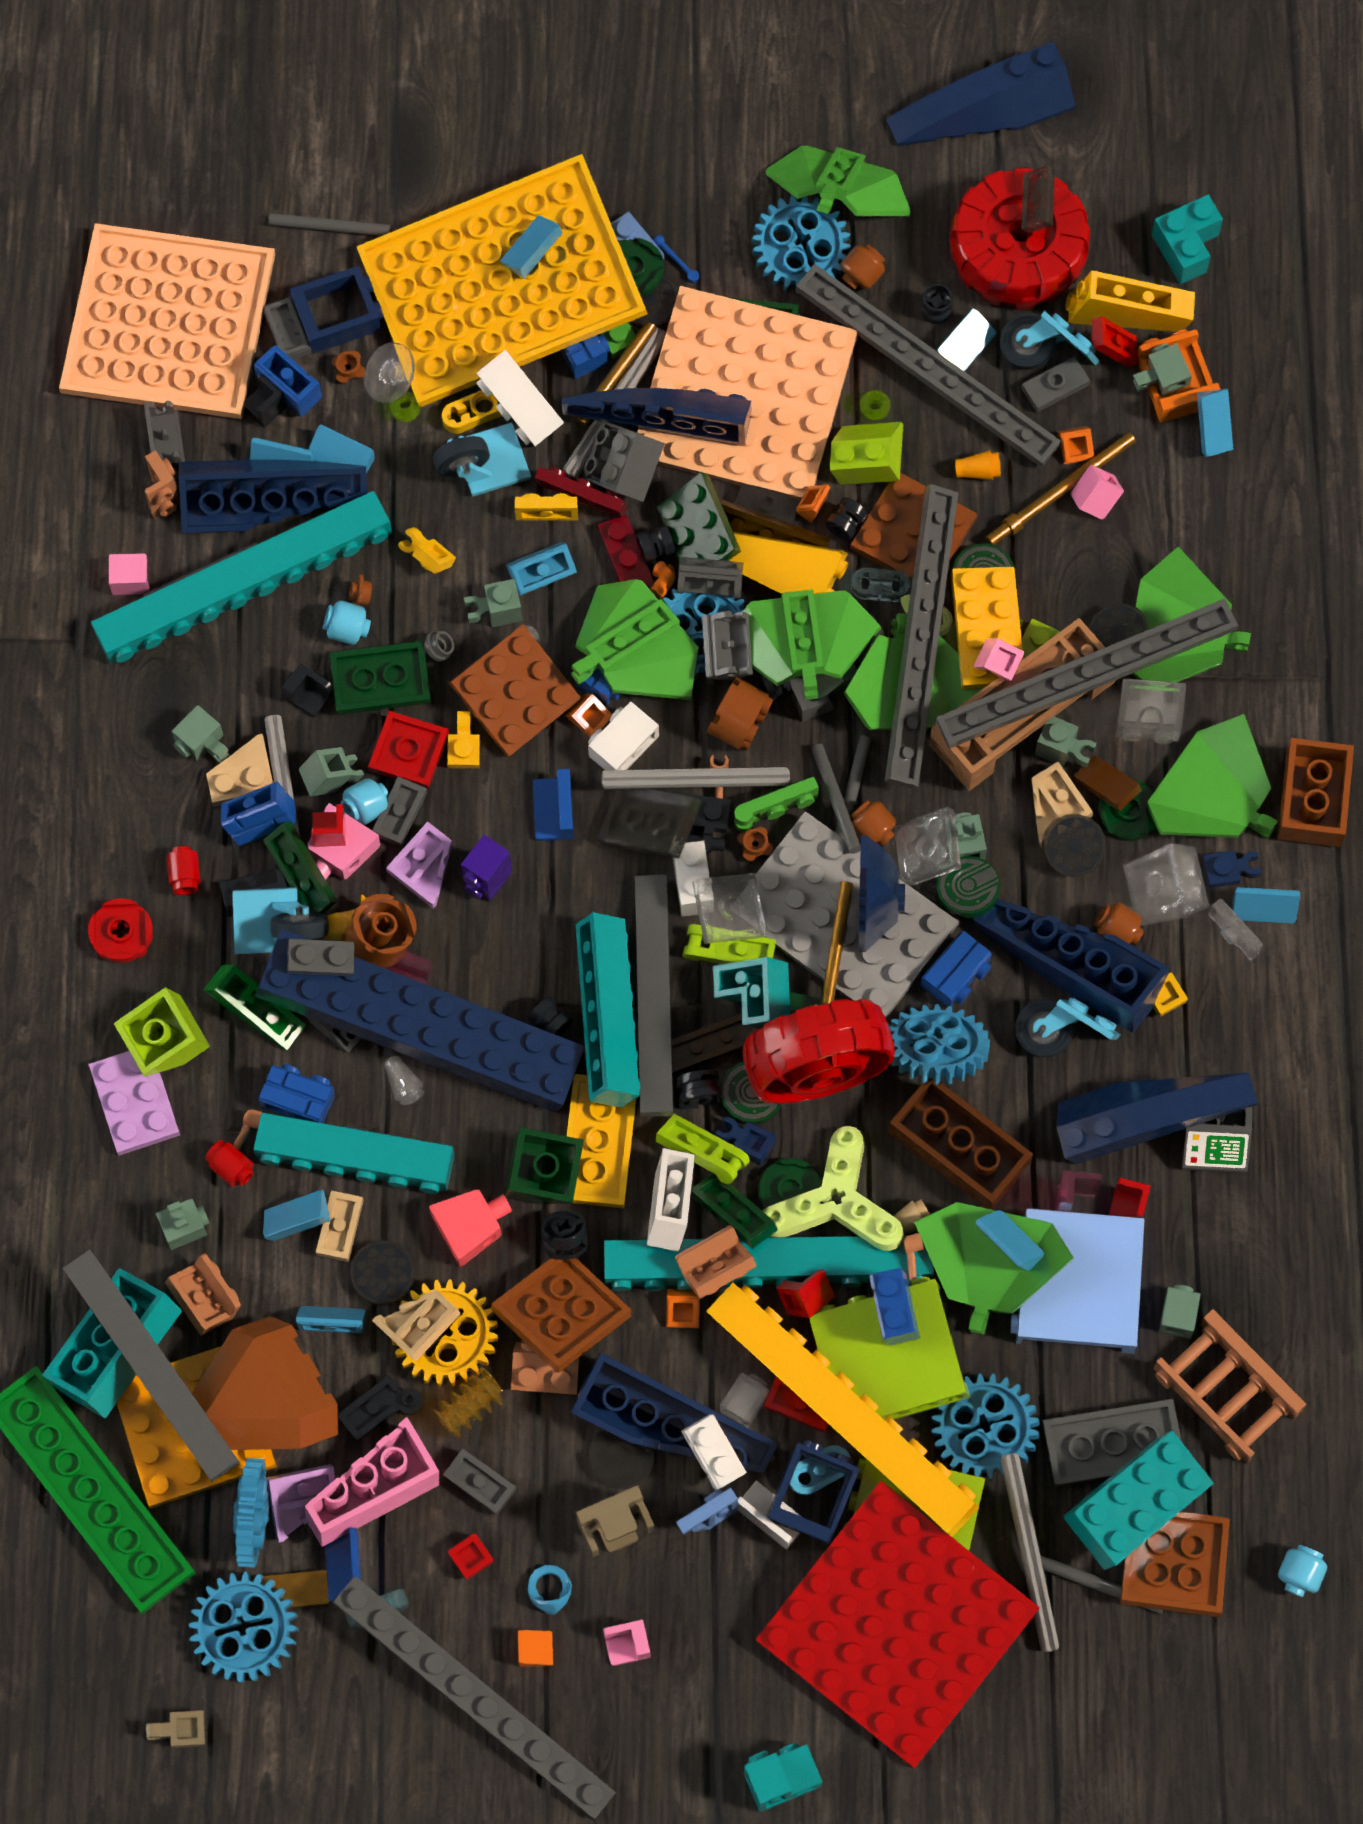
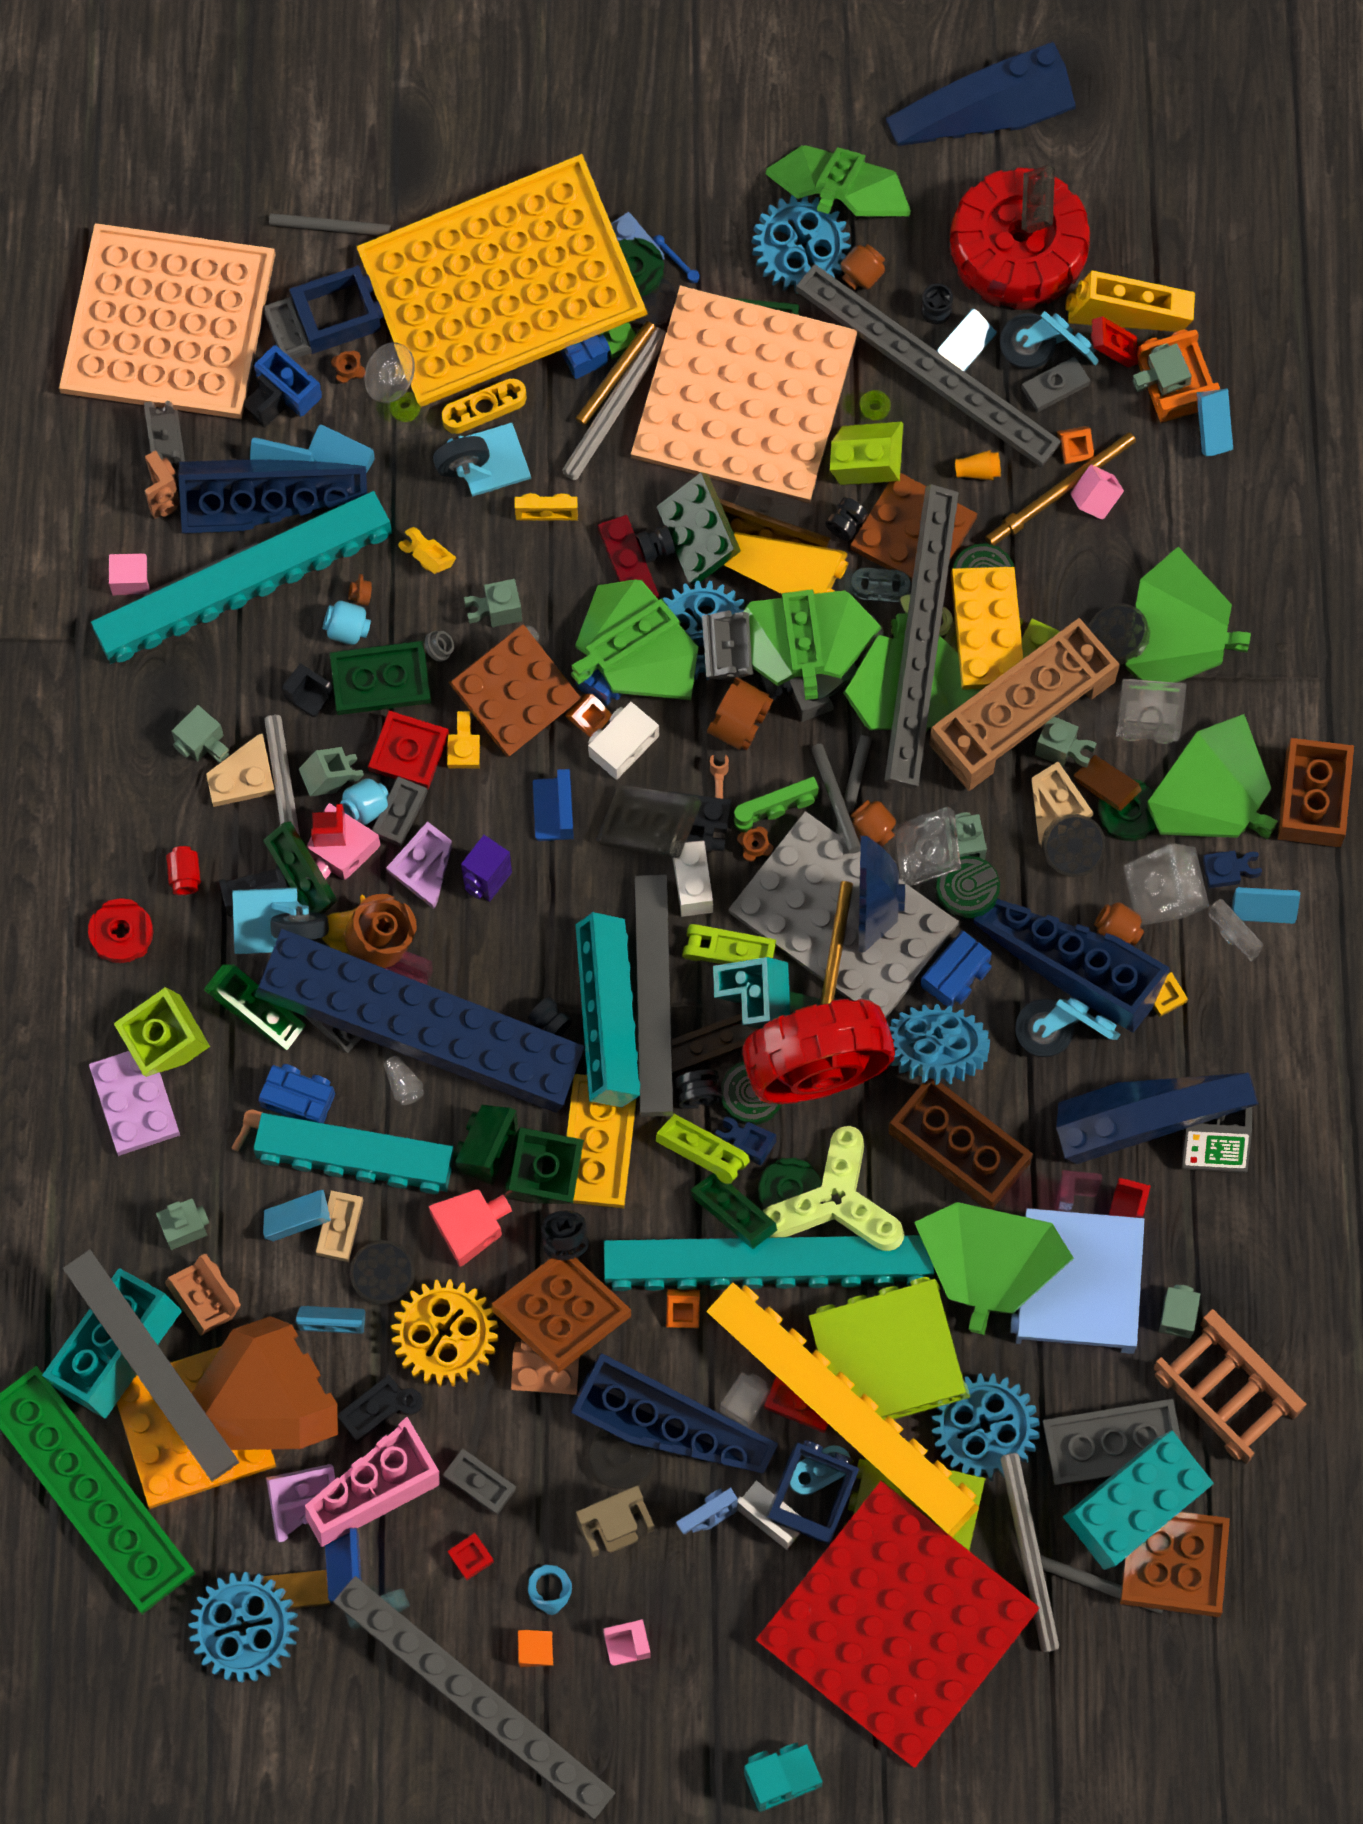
(184, 1729): dark tan plate -> none
(230, 1163): red brick -> none
(251, 1512): dark azure gear -> none
(257, 813): blue brick -> none
(320, 957): dark grey plate -> none
(418, 1323): tan wing -> none
(469, 1404): clear yellow piece -> none
(486, 1143): none -> dark green slope
(518, 399): white brick -> none
(531, 246): dark azure slope -> none
(541, 568): dark azure slope -> none
(607, 502): dark red plate -> none
(622, 460): dark grey slope -> none
(665, 579): orange arm -> none
(668, 410): dark blue wedge -> none
(670, 1200): white brick -> none
(695, 778): light grey axle -> none
(710, 576): dark grey hinge -> none
(713, 1451): white brick -> none
(714, 1262): nougat bracket -> none
(729, 908): clear tile -> none
(806, 1297): red panel -> none
(812, 501): orange slope -> none
(894, 1306): blue brick -> none
(909, 1214): tan cone -> none
(910, 1245): nougat hand -> none
(999, 658): bright pink panel -> none
(1010, 1239): dark azure slope -> none
(1086, 673): dark grey plate -> none
(1182, 236): teal brick -> none
(1302, 1570): medium azure head -> none

